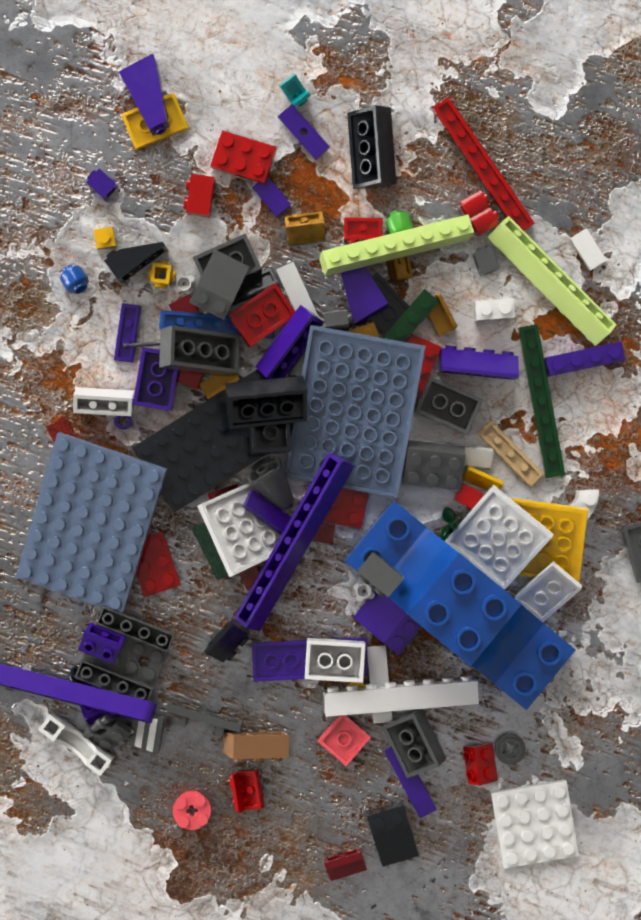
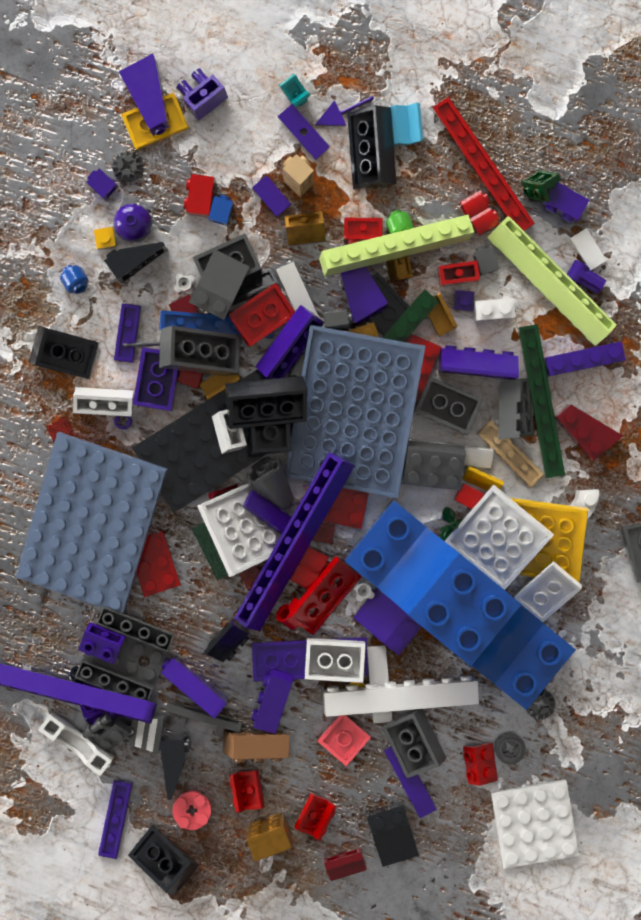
(63, 352): none -> black slope
(115, 819): none -> dark purple tile
(125, 175): none -> dark grey gear
(132, 222): none -> dark purple cylinder
(157, 268): yellow brick -> none
(163, 860): none -> black slope
(173, 752): none -> black slope
(194, 686): none -> dark purple slope
(205, 96): none -> dark purple brick
(221, 210): none -> blue brick
(228, 439): none -> white brick
(243, 157): red plate -> none
(269, 836): none -> pearl gold brick
(272, 701): none -> dark purple brick
(297, 612): none -> red hinge
(298, 174): none -> tan brick
(309, 567): none -> red brick
(315, 816): none -> red bracket
(333, 115): none -> dark purple piece
(380, 574): dark grey brick -> none
(407, 124): none -> medium azure panel
(458, 273): none -> red brick
(463, 300): none -> dark purple plate
(515, 409): none -> dark grey wedge
(539, 183): none -> dark green bracket
(545, 712): none -> dark grey gear
(566, 203): none -> dark purple brick
(583, 276): none -> dark purple piece
(586, 432): none -> dark red wedge

